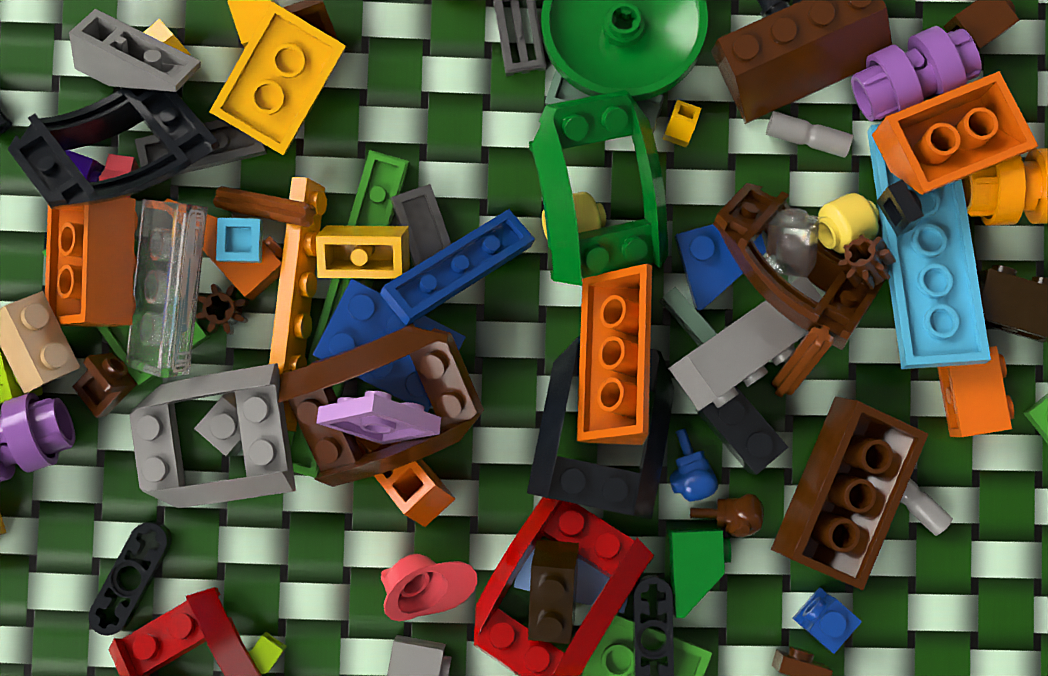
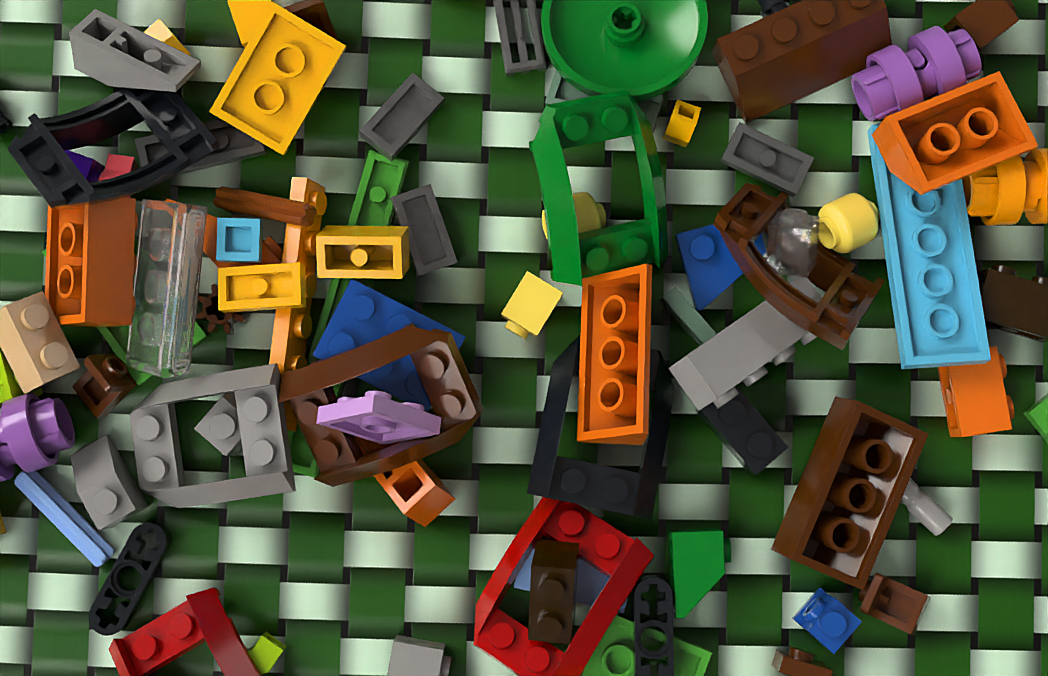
(64, 517): none -> light blue axle
(106, 484): none -> light grey slope
(261, 287): none -> yellow plate
(401, 117): none -> flat silver tile
(422, 587): coral piece -> none
(456, 267): blue plate -> none
(530, 306): none -> light yellow brick
(694, 473): blue piece -> none
(738, 516): reddish brown piece -> none
(766, 159): none -> dark grey plate
(802, 360): dark orange axle -> none
(803, 132): light grey piece -> none
(866, 261): reddish brown gear -> none
(893, 603): none -> reddish brown bracket
(900, 207): black plate -> none

